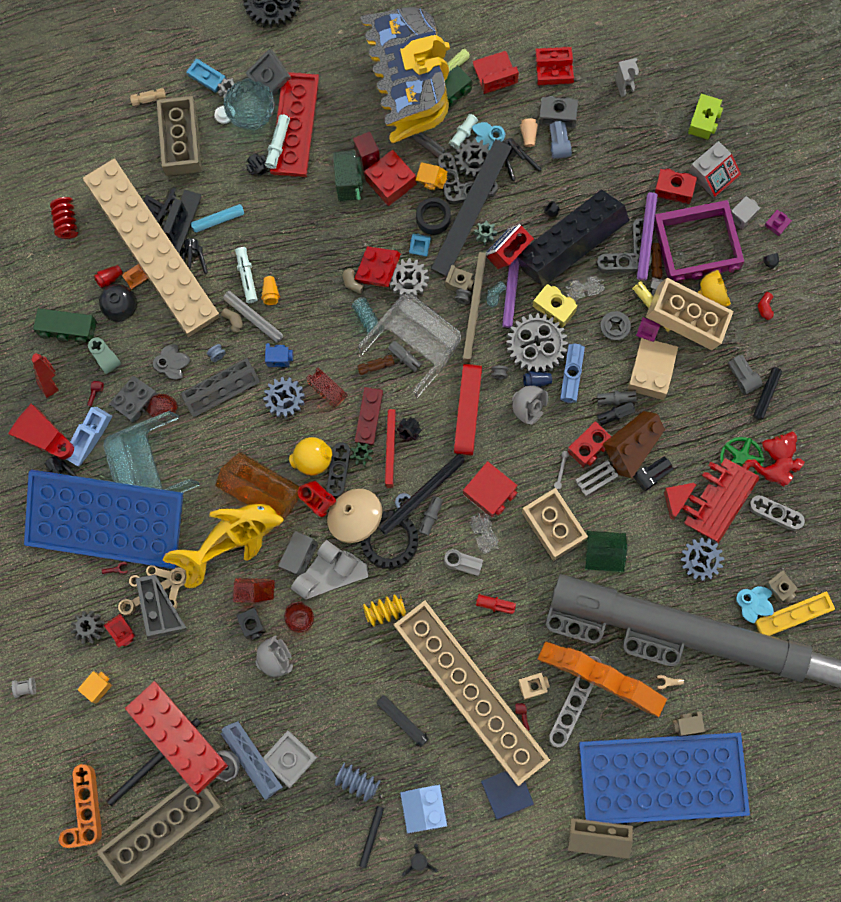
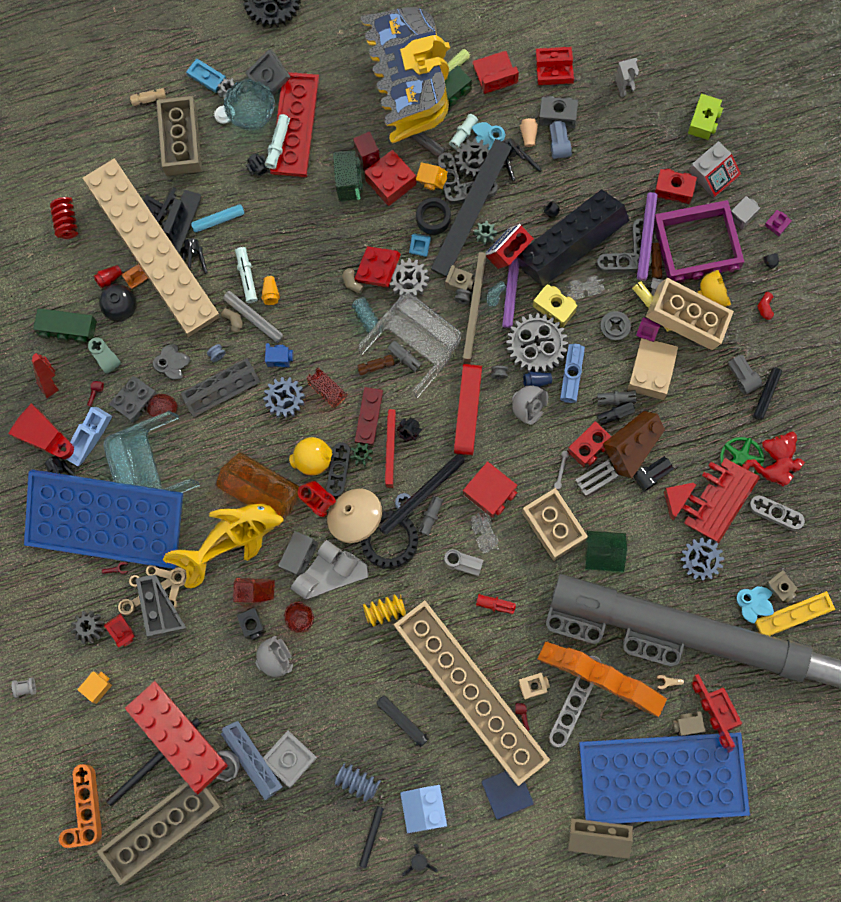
(720, 710): none -> red bracket

